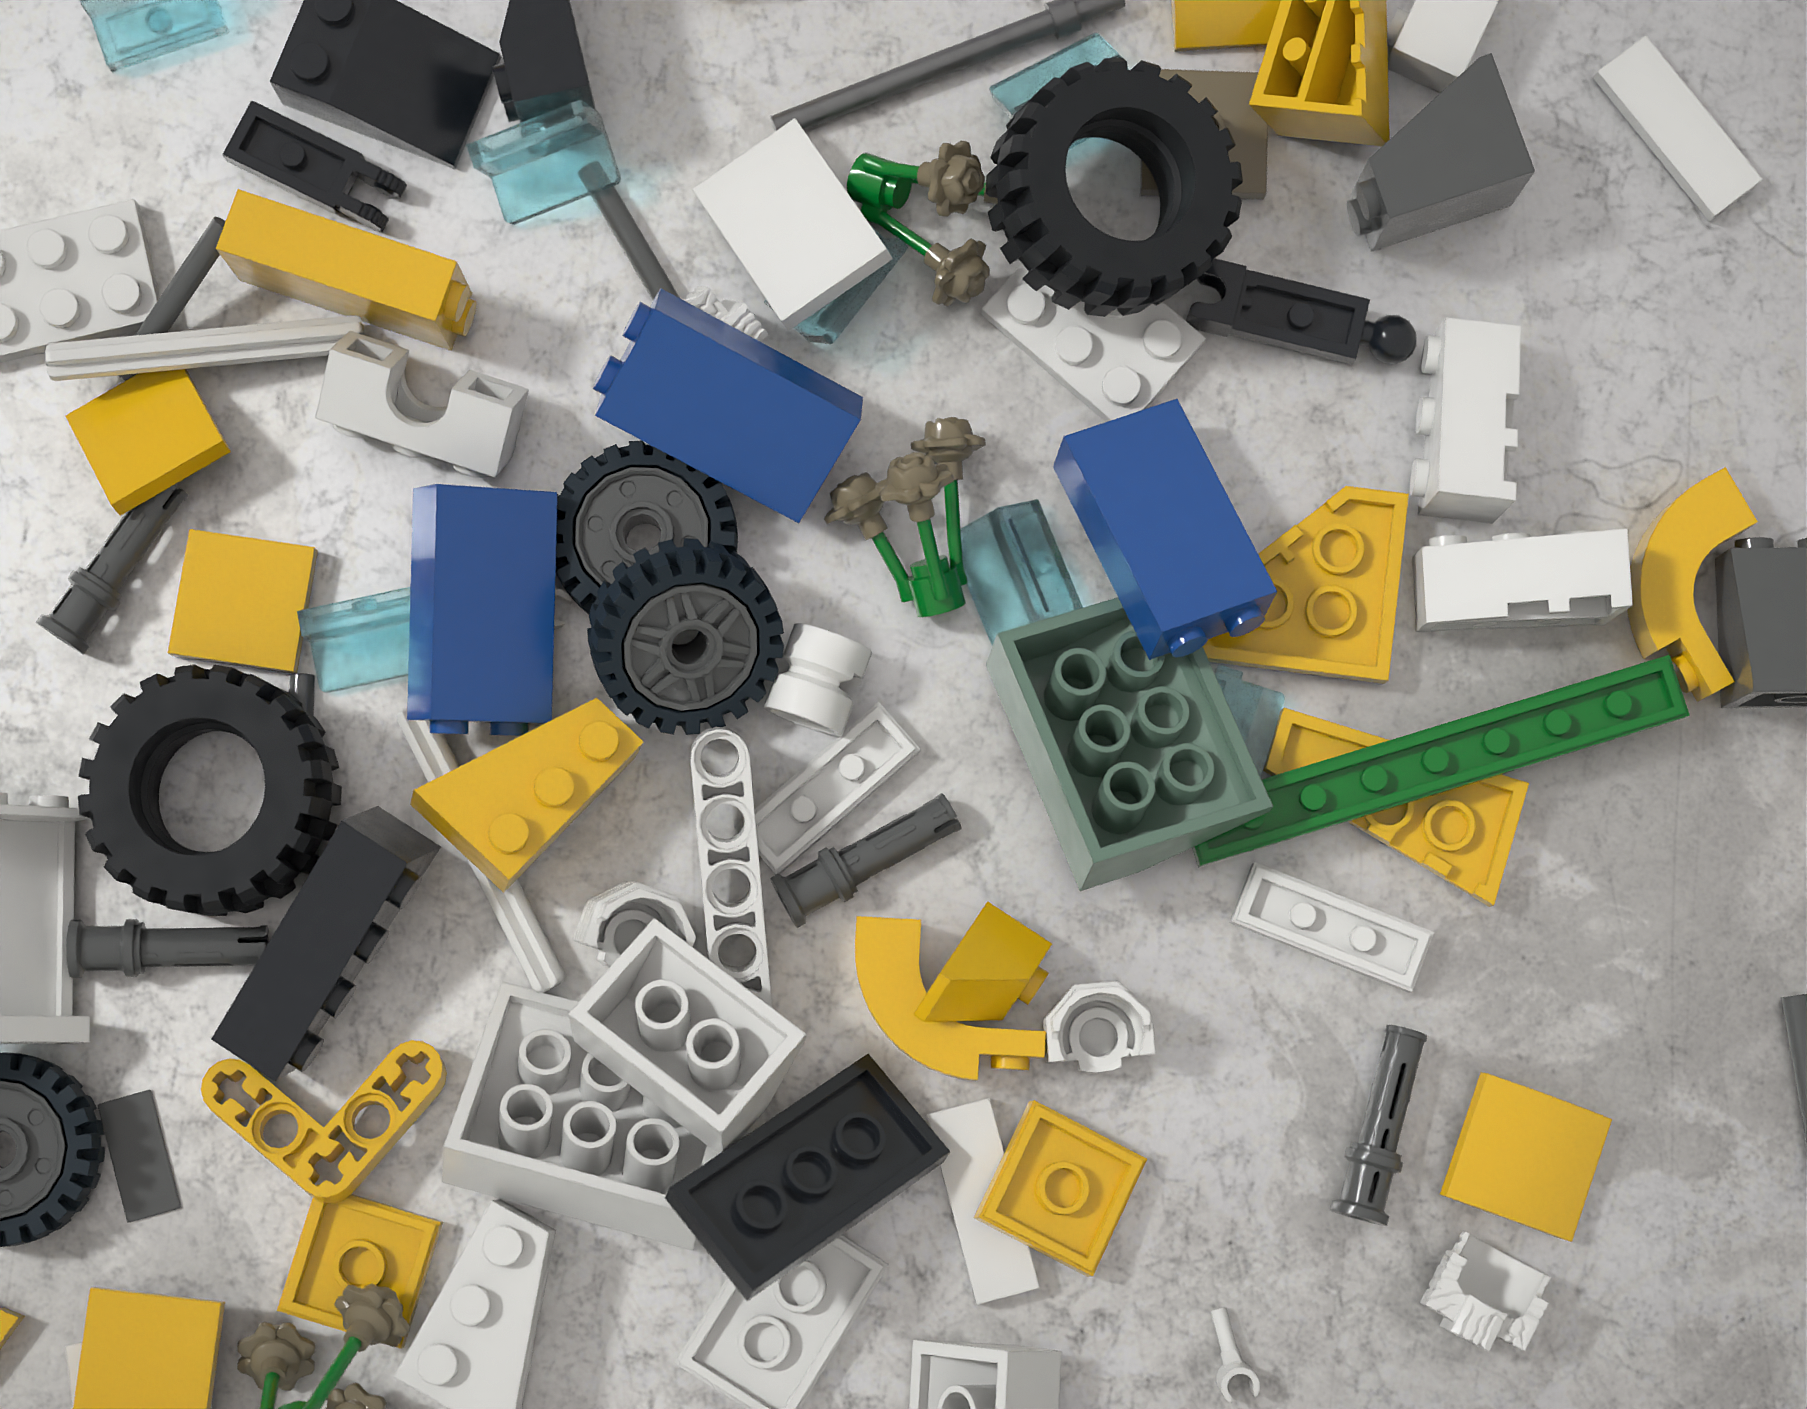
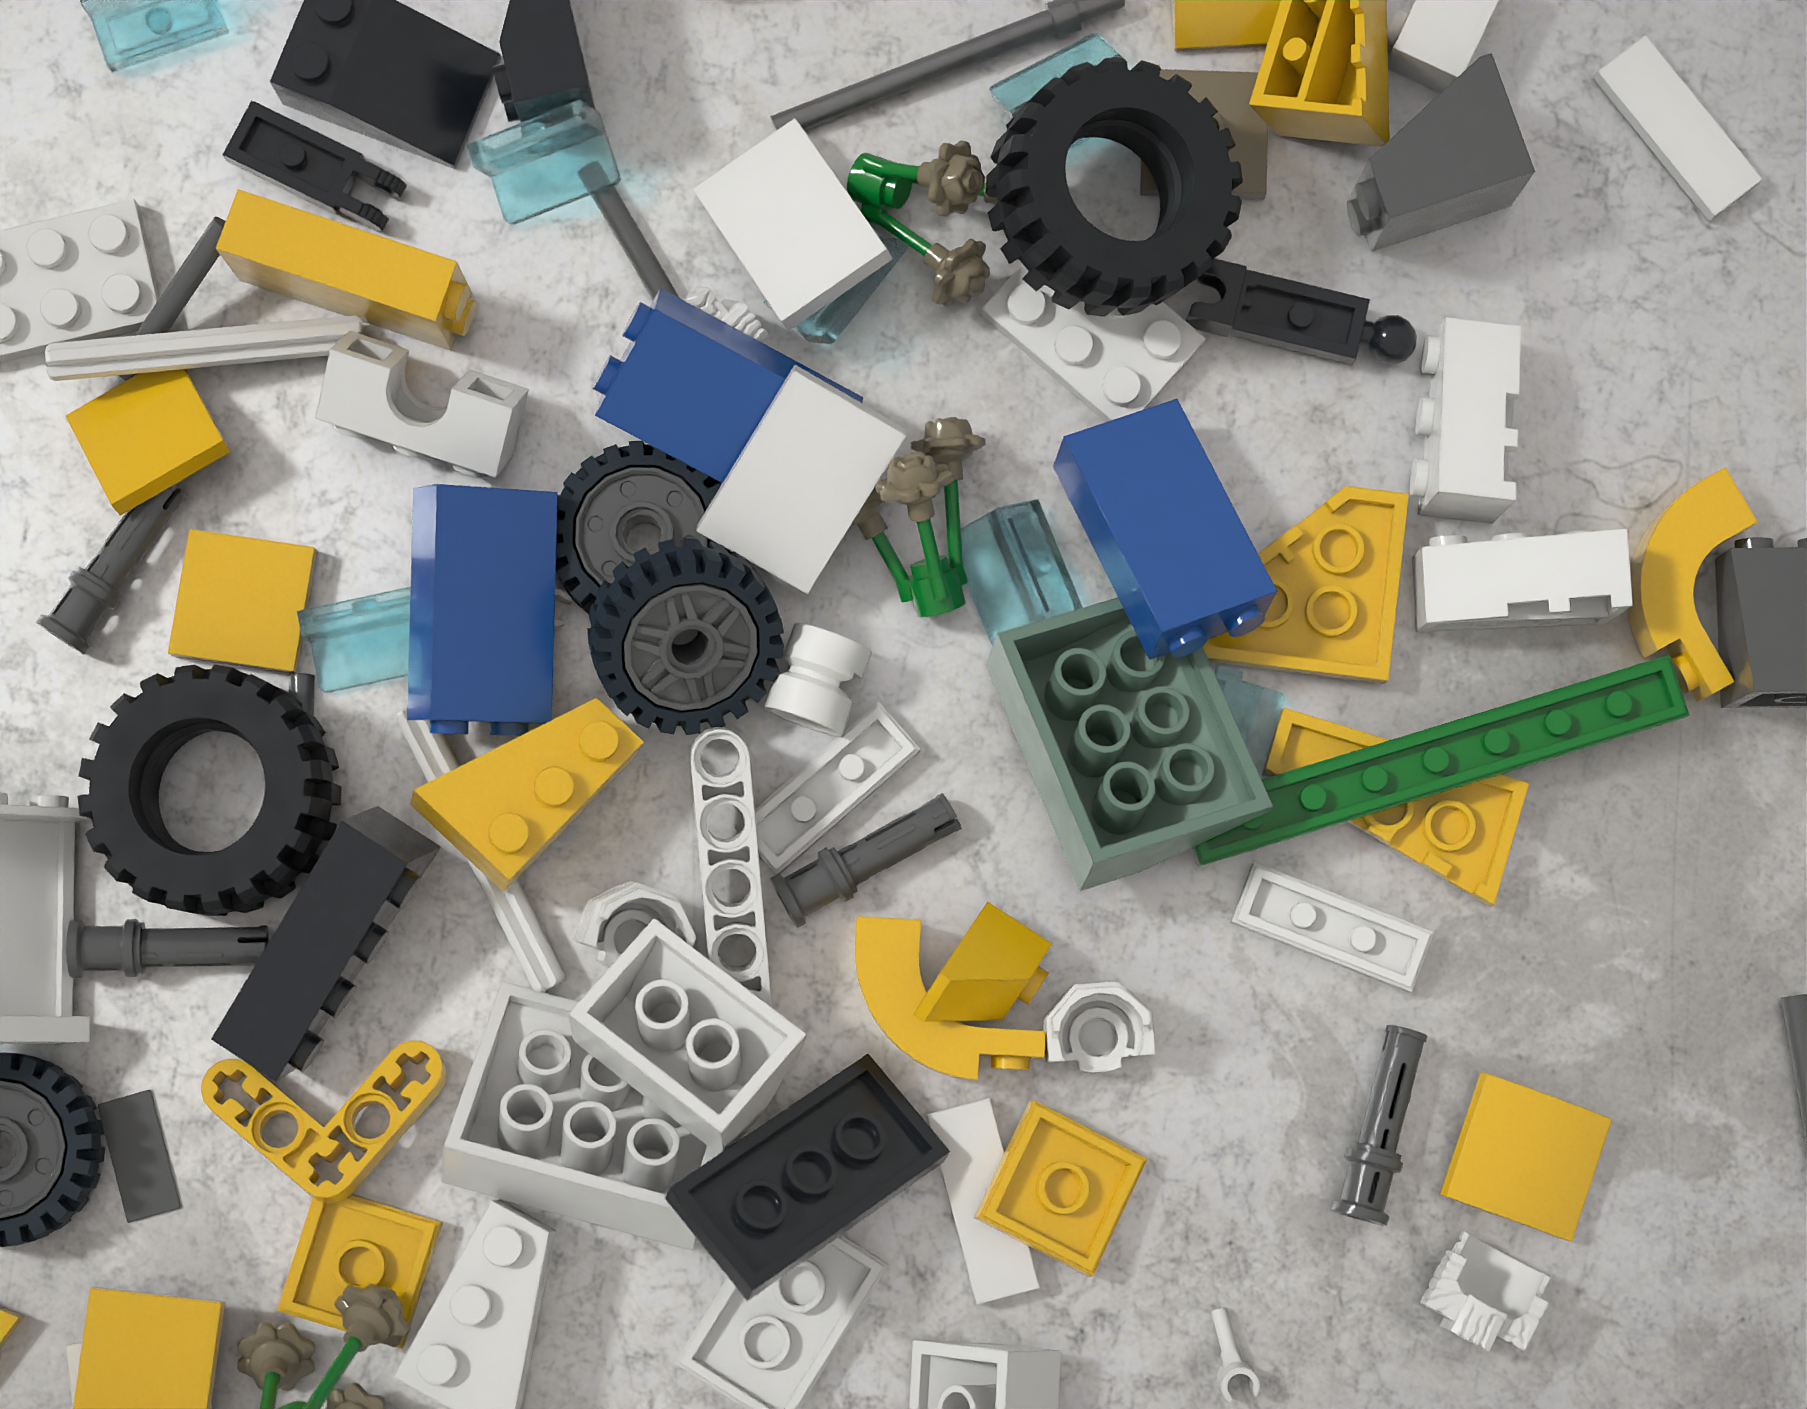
(801, 479): none -> white tile

